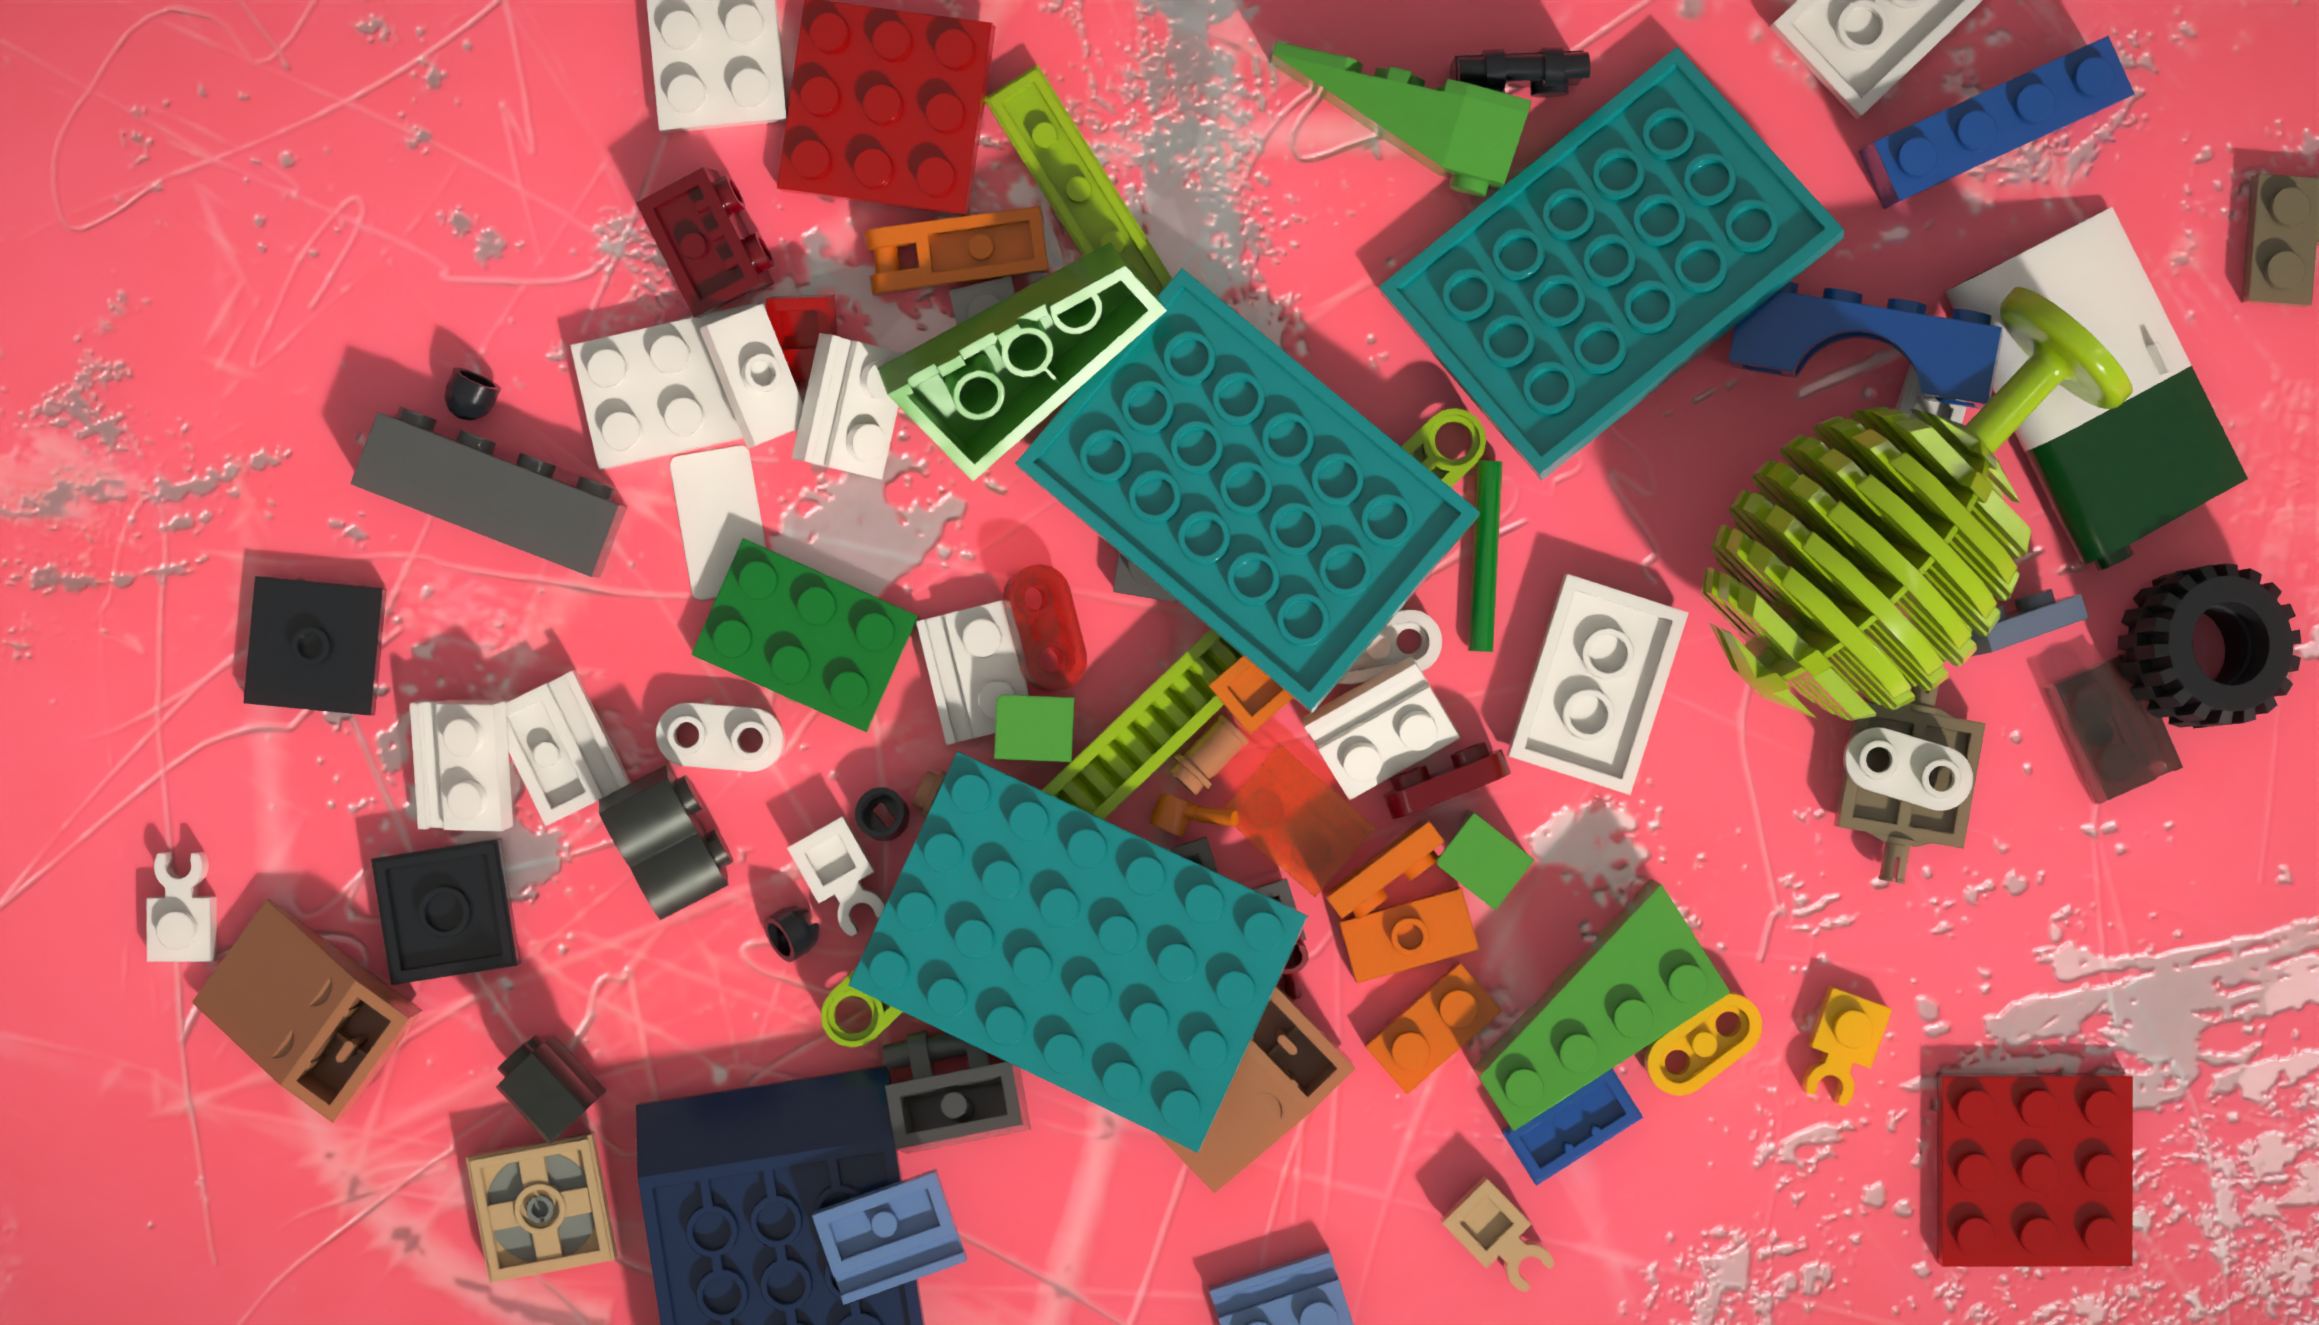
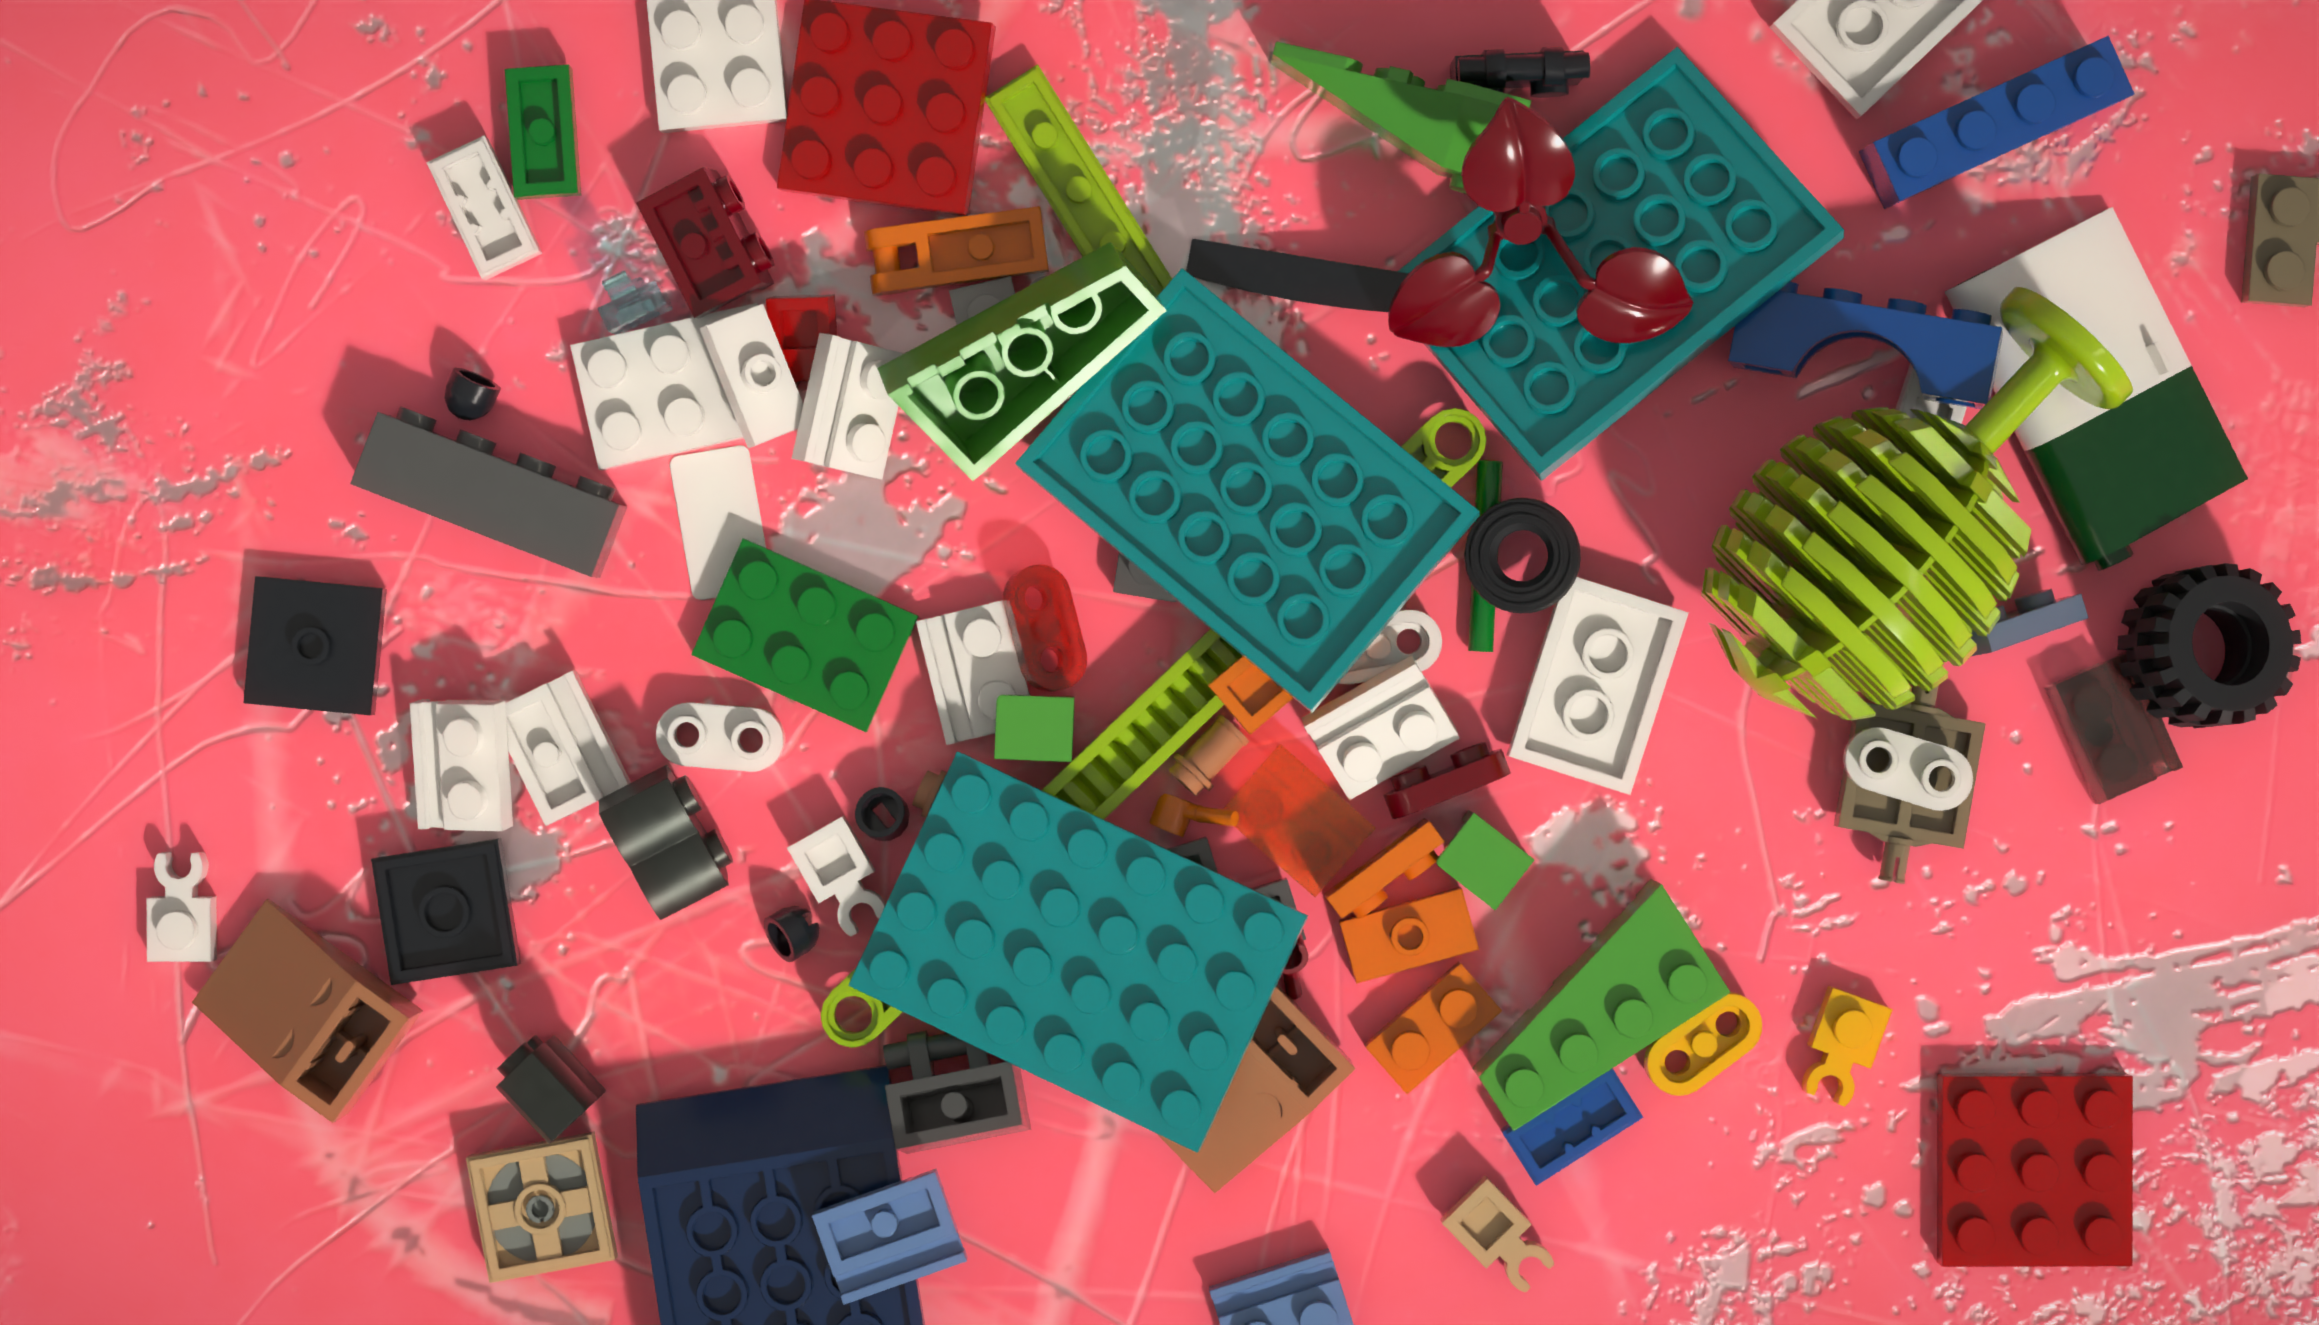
(484, 207): none -> white plate
(543, 132): none -> green plate
(632, 302): none -> clear light blue plate
(1294, 276): none -> black sticker
(1513, 516): none -> black tyre
(1515, 173): none -> dark red plant

